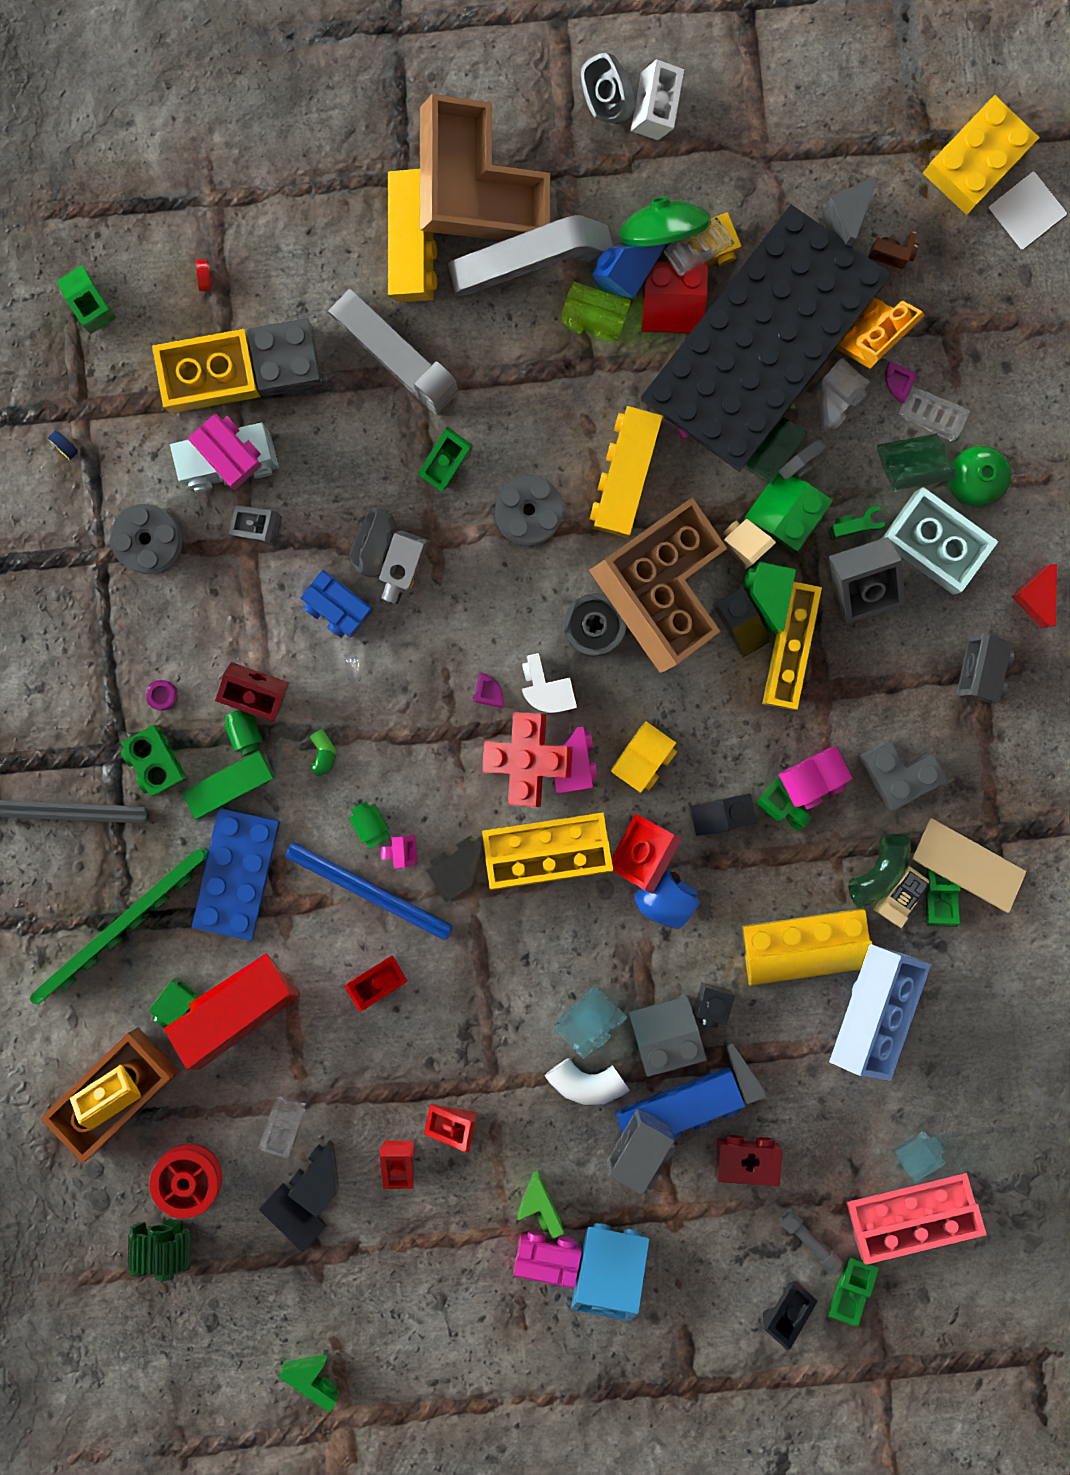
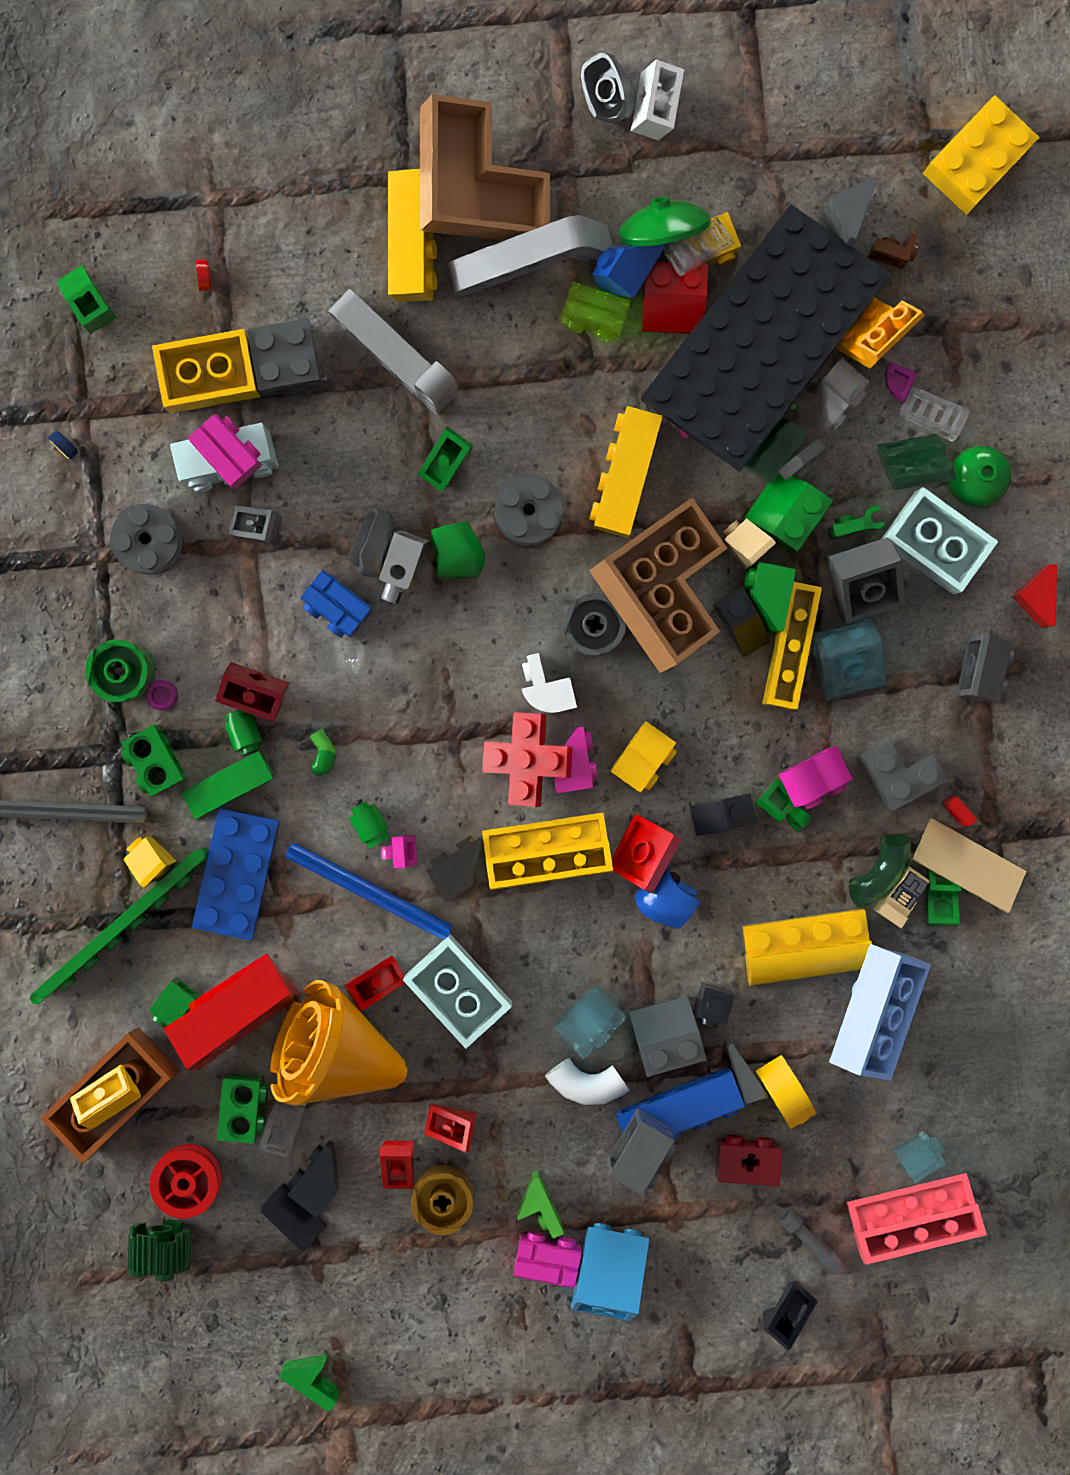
(116, 654): none -> green brick
(148, 861): none -> yellow slope
(234, 1106): none -> green brick
(330, 1050): none -> light orange cone
(427, 1208): none -> pearl gold brick
(457, 551): none -> green piece
(458, 991): none -> light aqua brick
(488, 691): magenta tile -> none
(786, 1092): none -> yellow brick
(849, 658): none -> clear light blue slope
(852, 1291): green slope -> none
(959, 811): none -> red tile
(1027, 210): white sticker -> none

